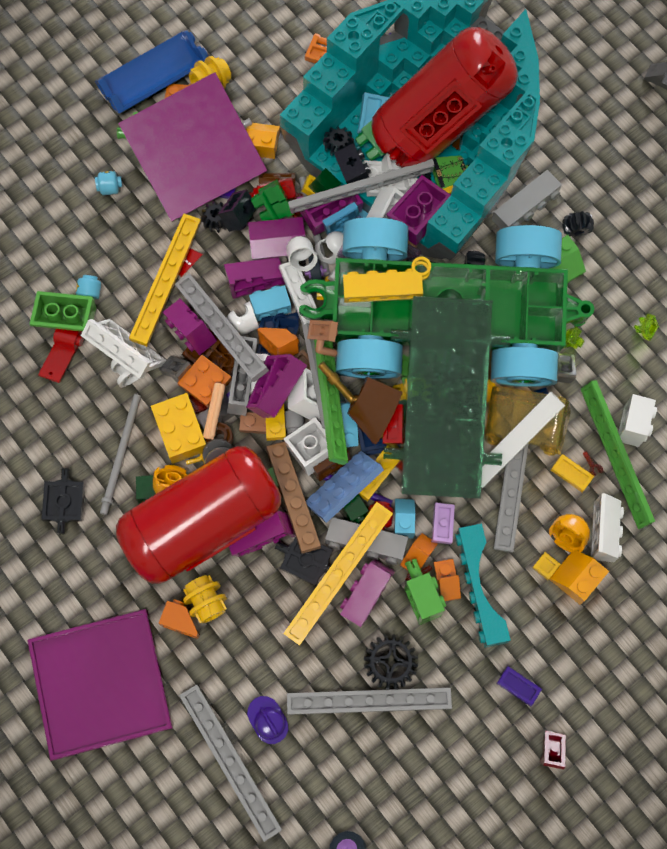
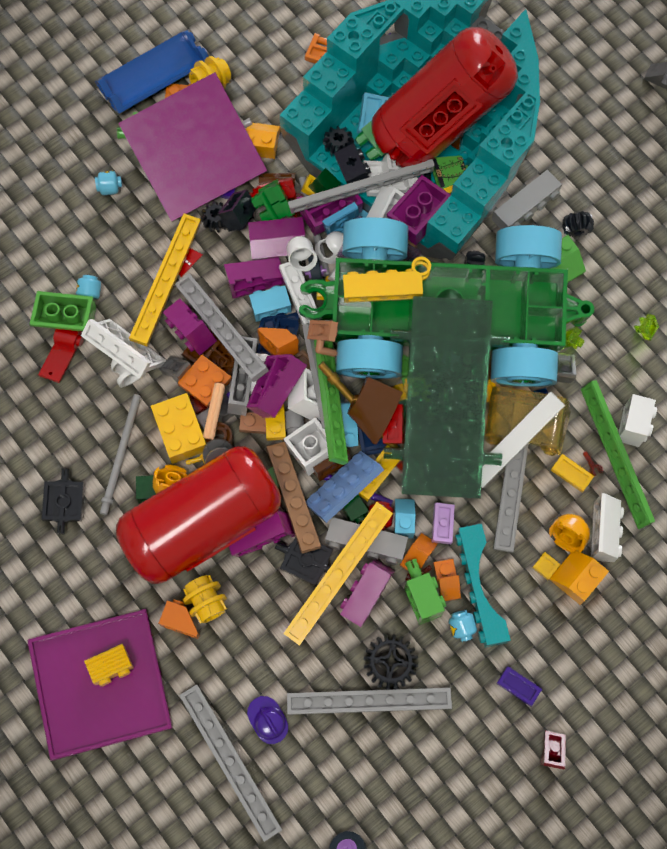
(109, 665): none -> yellow brick
(244, 323): white helmet -> none
(462, 625): none -> medium azure head

